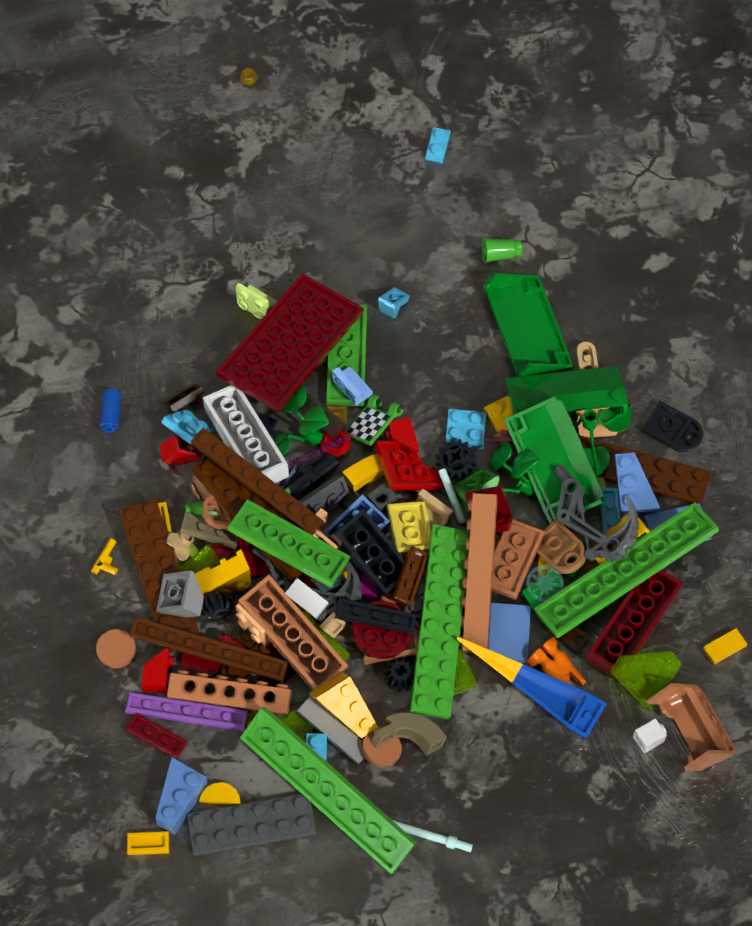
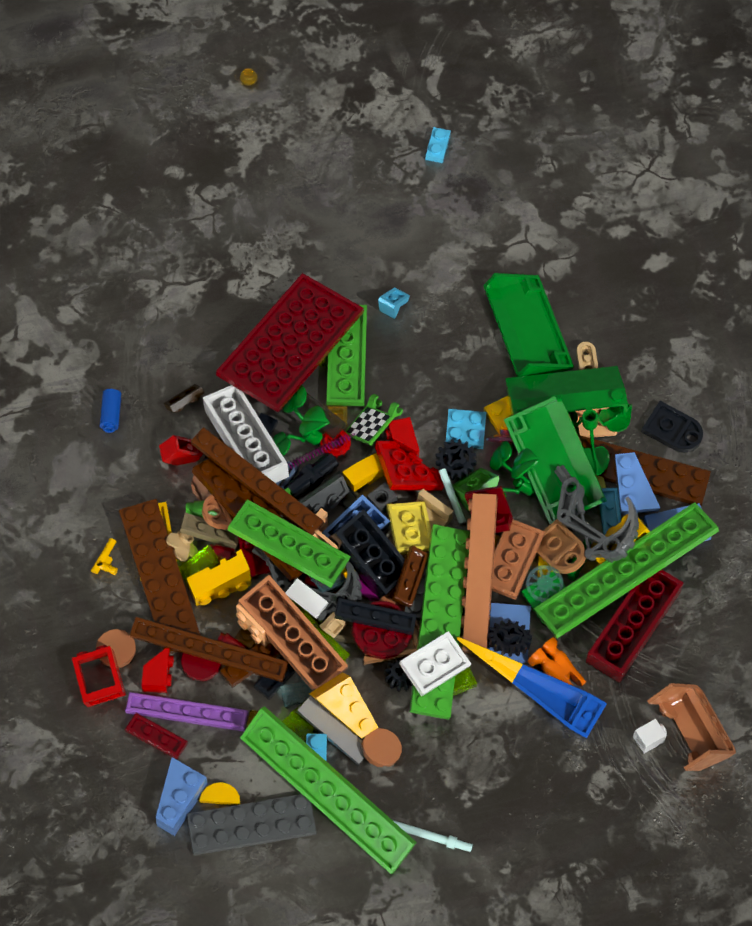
(105, 694): none -> red window
(148, 843): yellow tile -> none
(178, 691): nougat brick -> none
(180, 595): light grey slope -> none
(184, 424): medium azure plate -> none
(217, 605): black gear -> none
(254, 300): yellowish green bracket -> none
(351, 385): light blue panel -> none
(413, 727): dark tan arch -> none
(435, 663): none -> white plate
(500, 249): bright green plant -> none
(509, 638): none -> black gear
(574, 639): dark brown plate -> none
(646, 674): clear neon green plate -> none
(724, 646): yellow tile -> none

